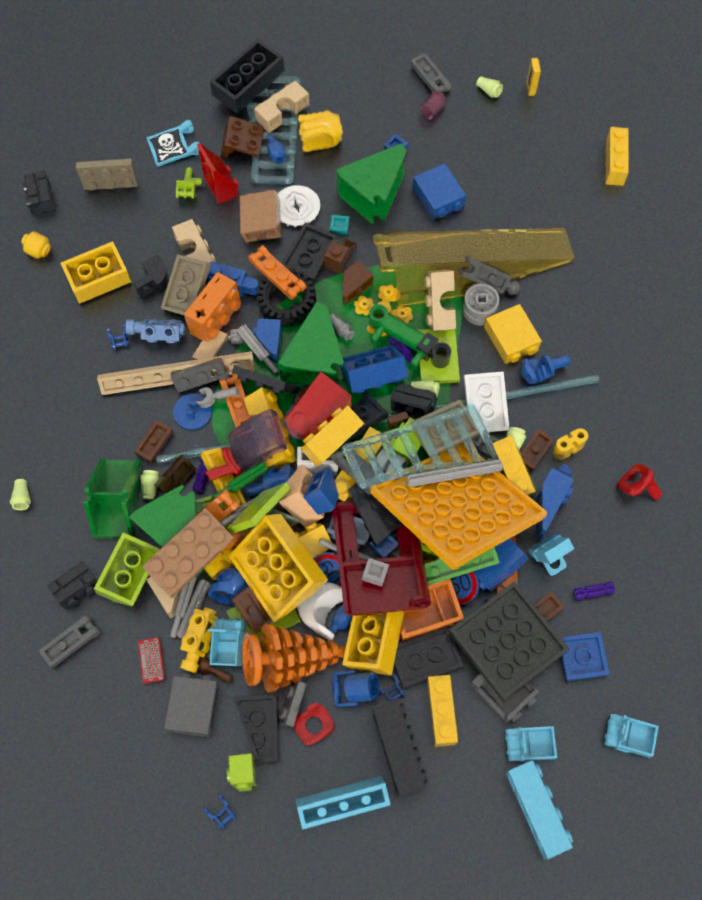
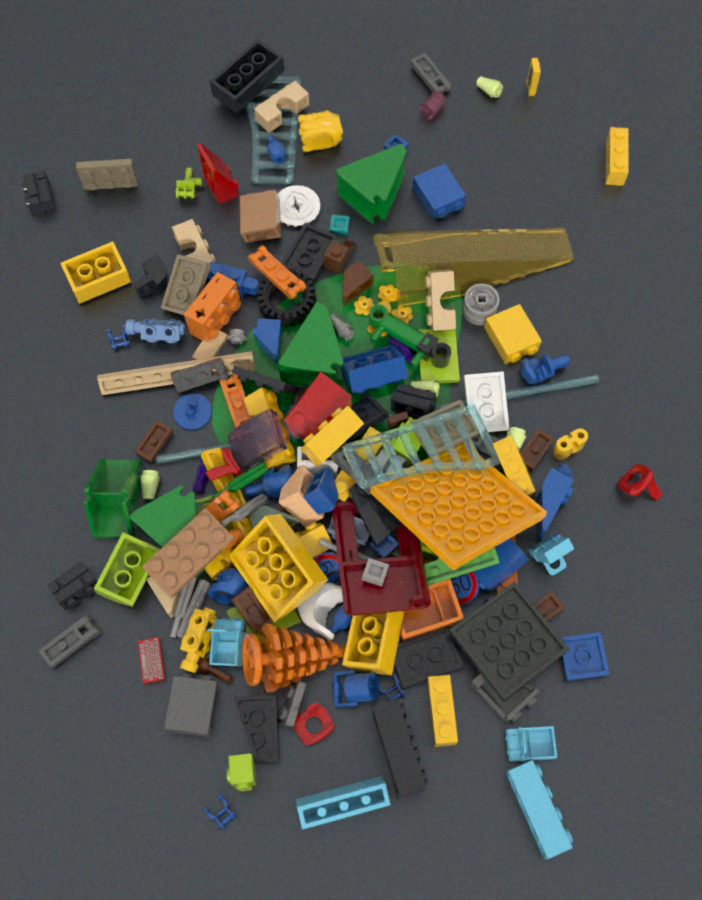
(20, 496): yellowish green cone -> none
(36, 245): yellow head -> none
(171, 145): flag -> none
(175, 475): dark brown plate -> none
(211, 396): light grey piece -> none
(242, 137): reddish brown bracket -> none
(256, 347): light grey axle -> none
(258, 508): lime tile -> none
(454, 473): light grey axle -> none
(488, 275): dark grey plate -> none
(594, 590): dark purple axle -> none
(631, 735): medium azure piece -> none

